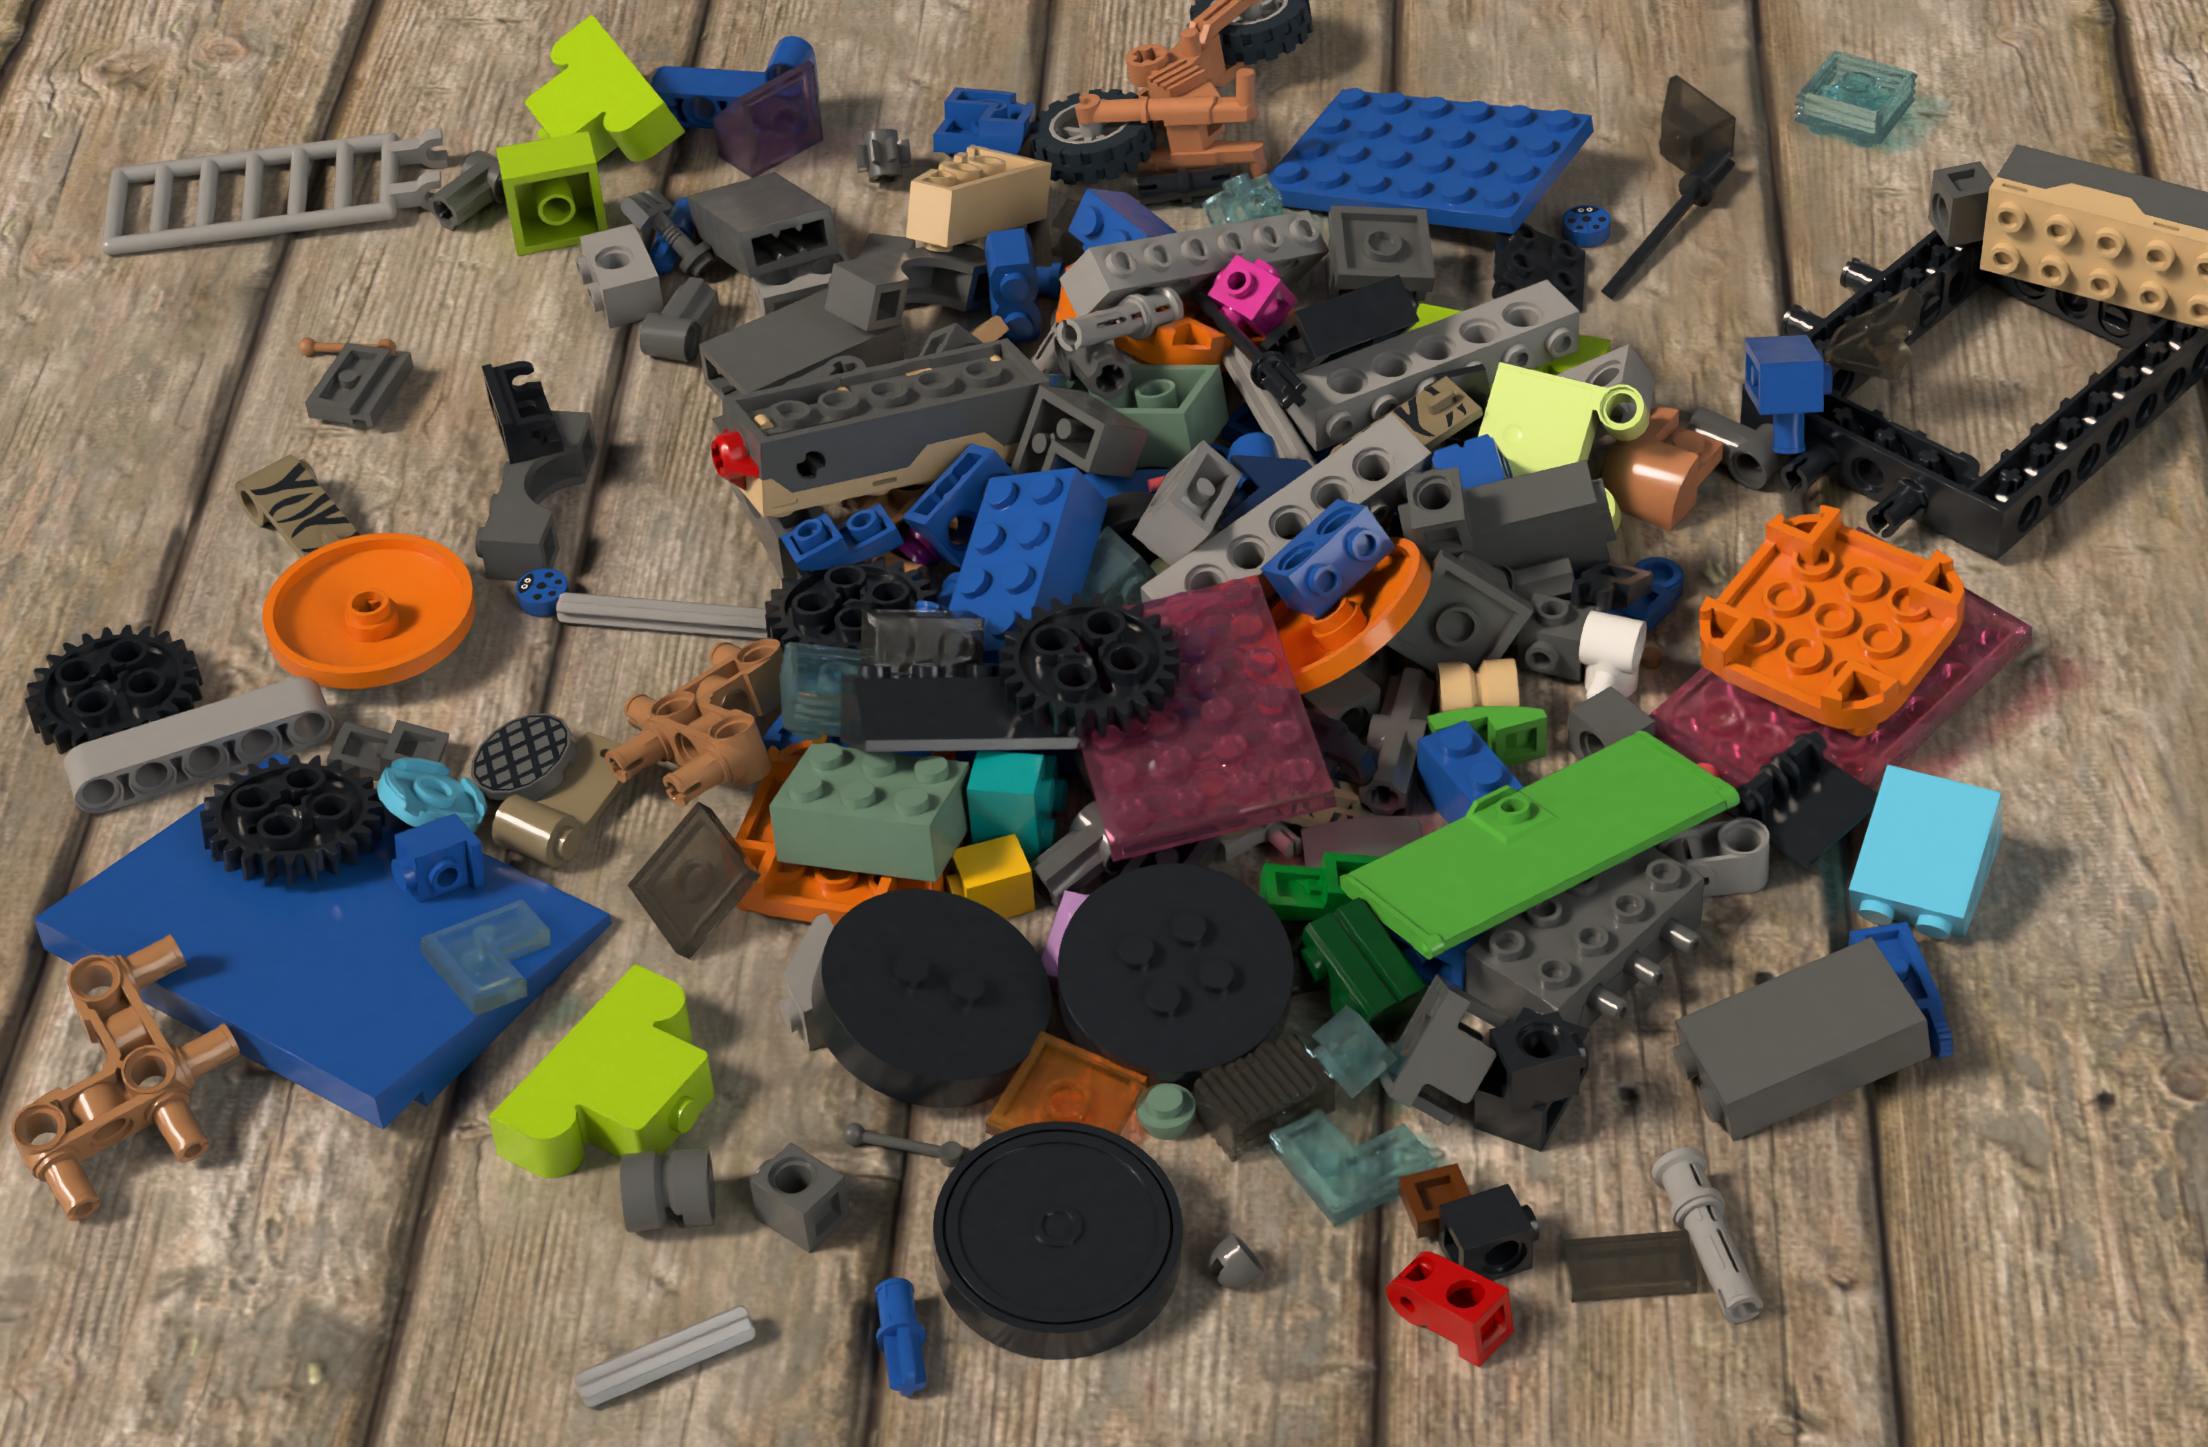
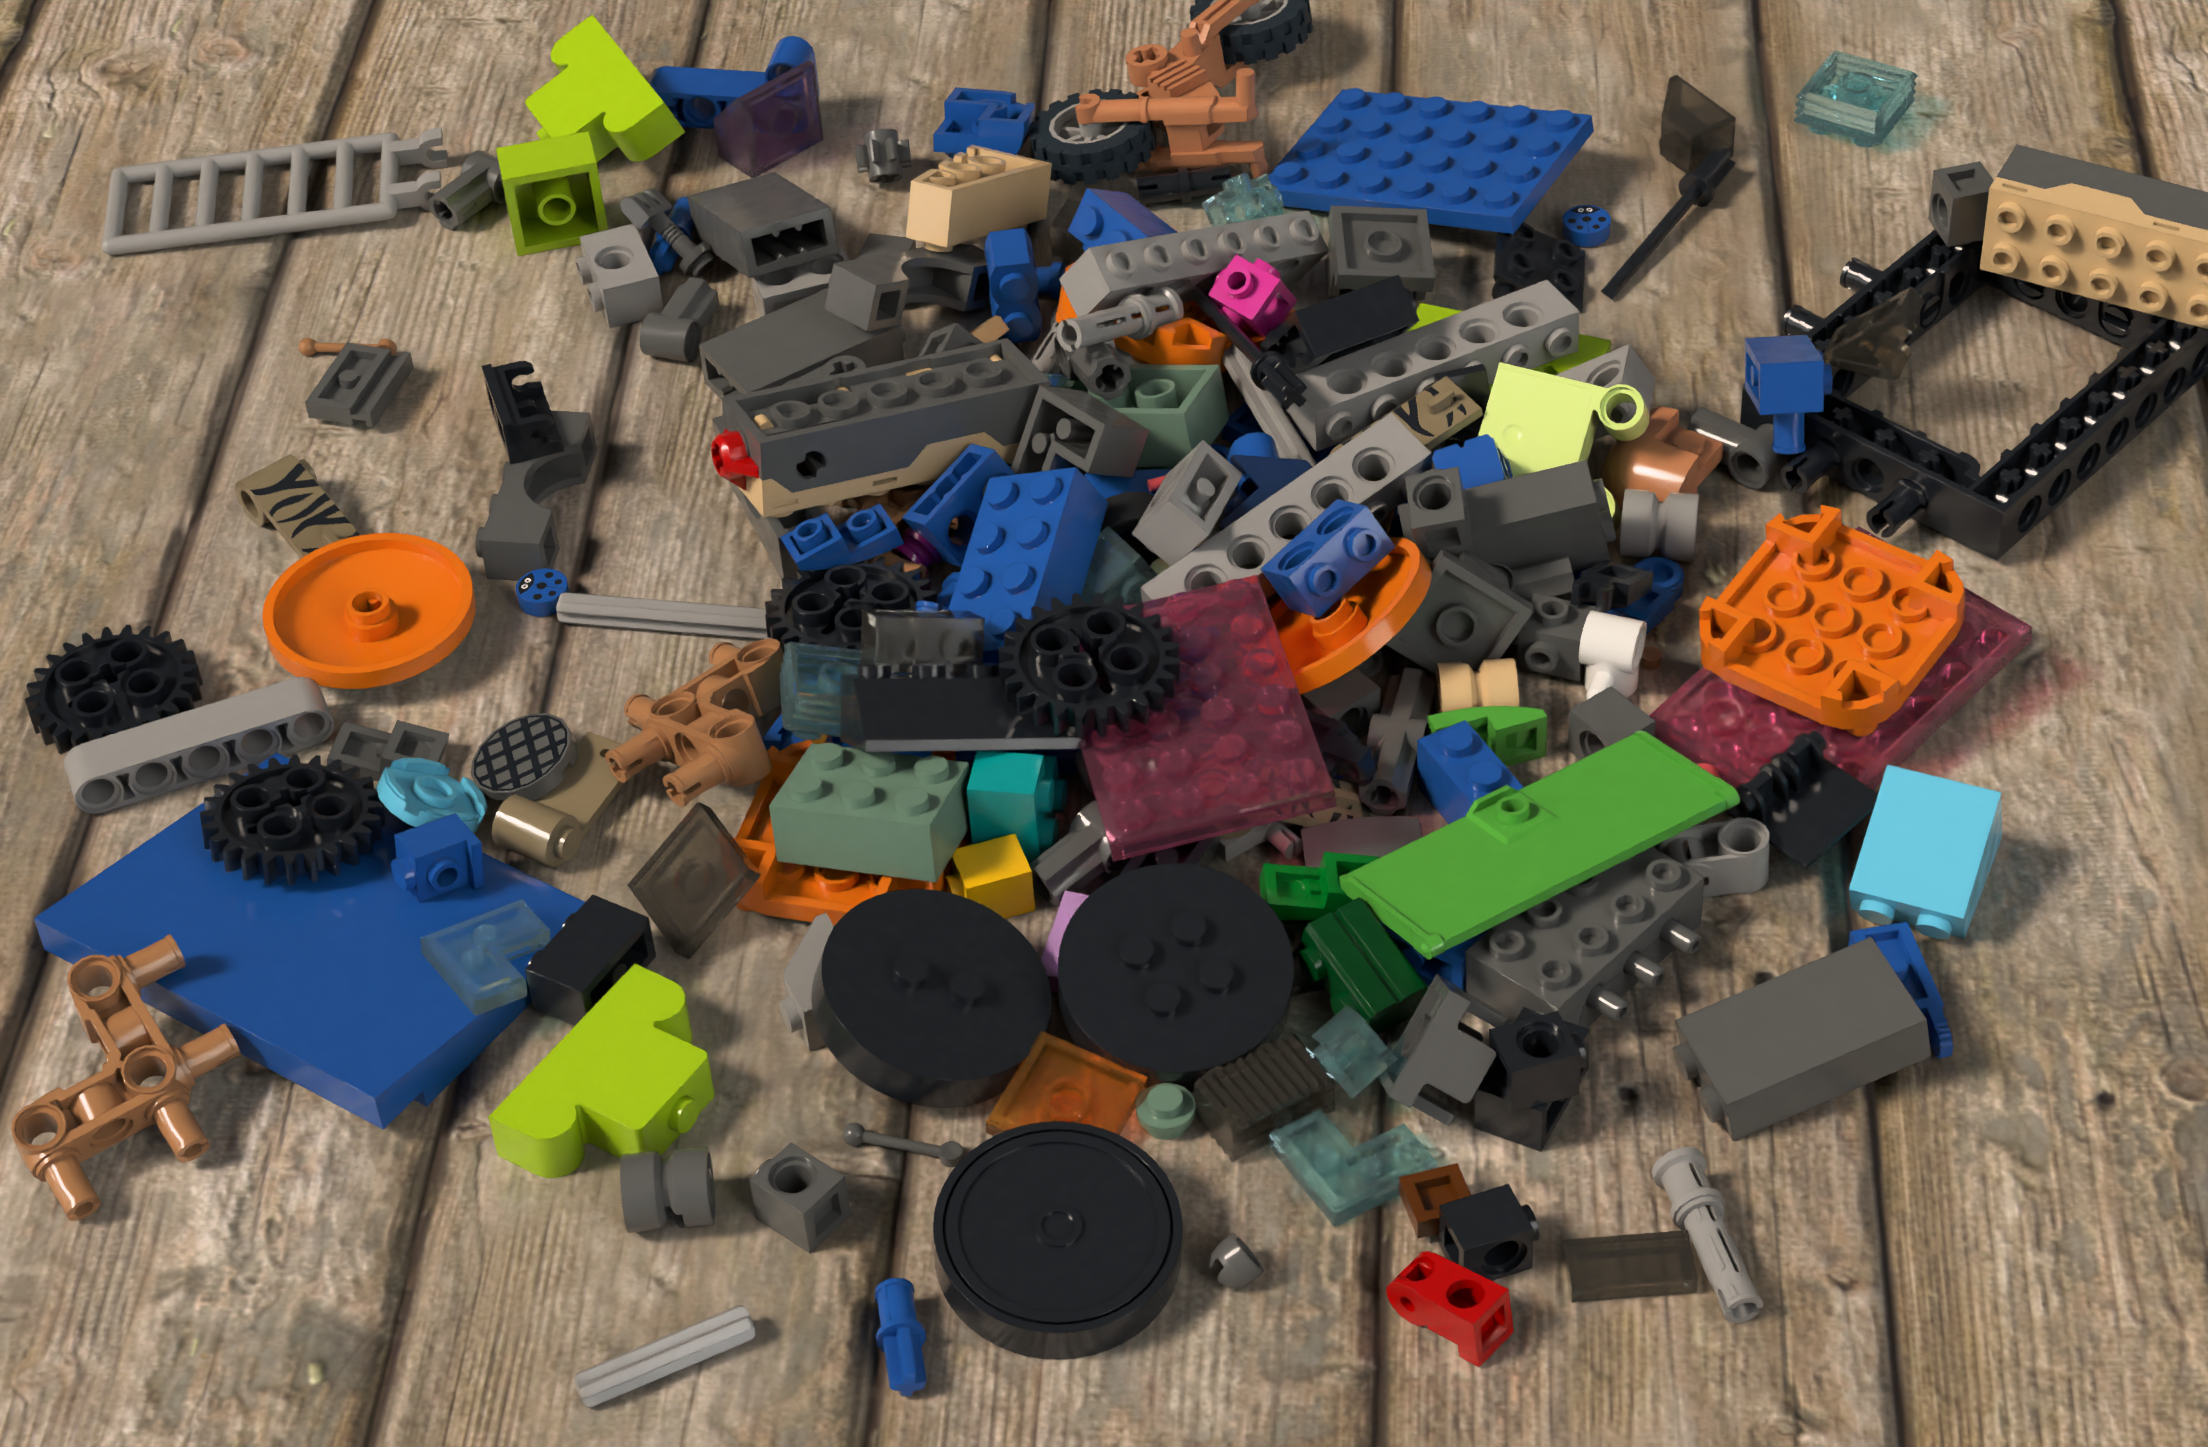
(588, 958): none -> black brick
(1659, 525): none -> light grey wheel

